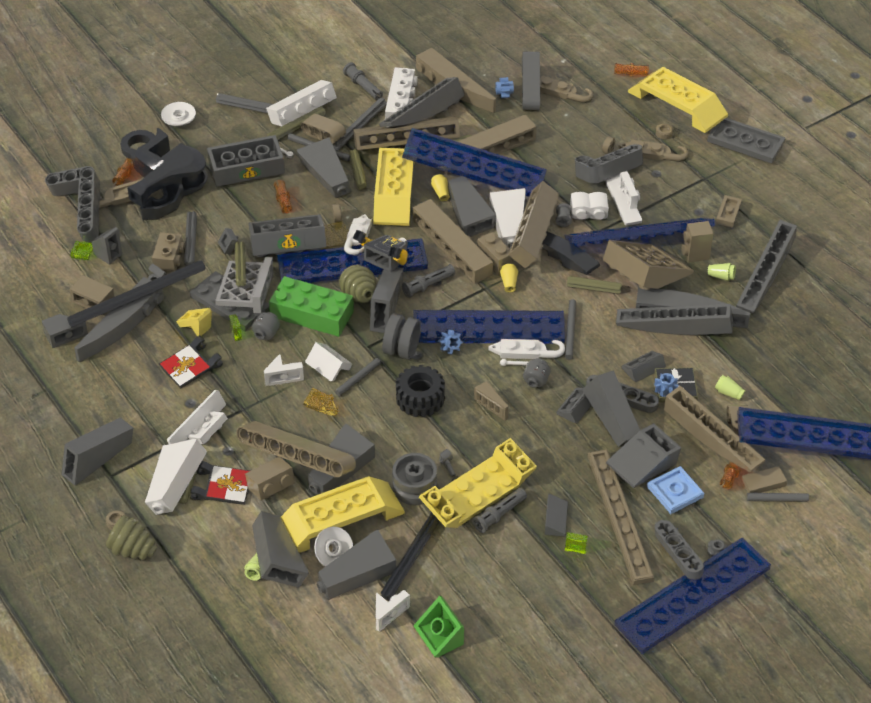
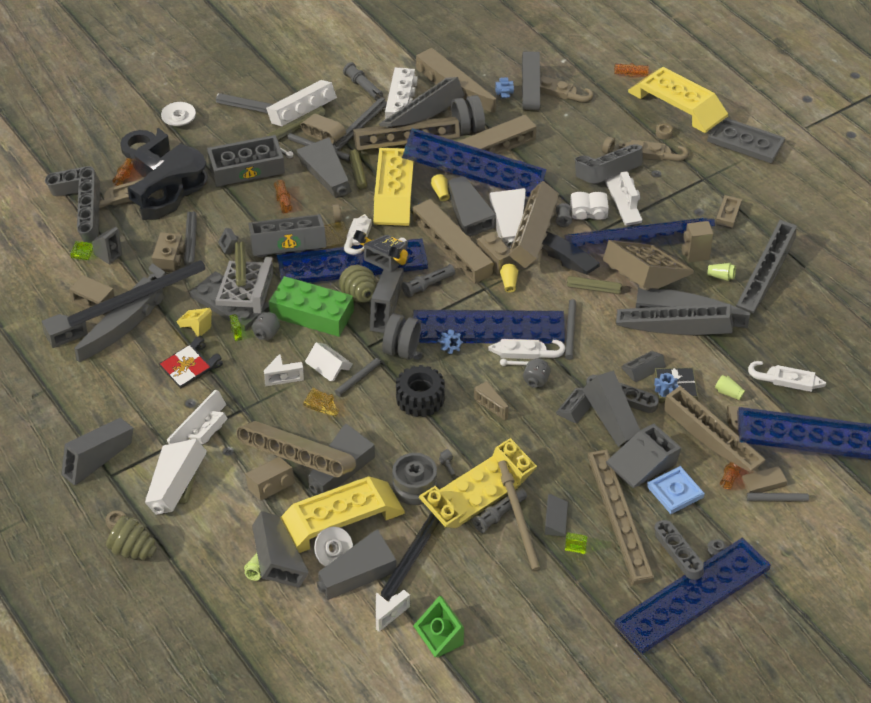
(223, 485): flag -> none
(469, 114): none -> dark grey wheel
(508, 481): none -> dark tan bar
(787, 377): none -> white plate

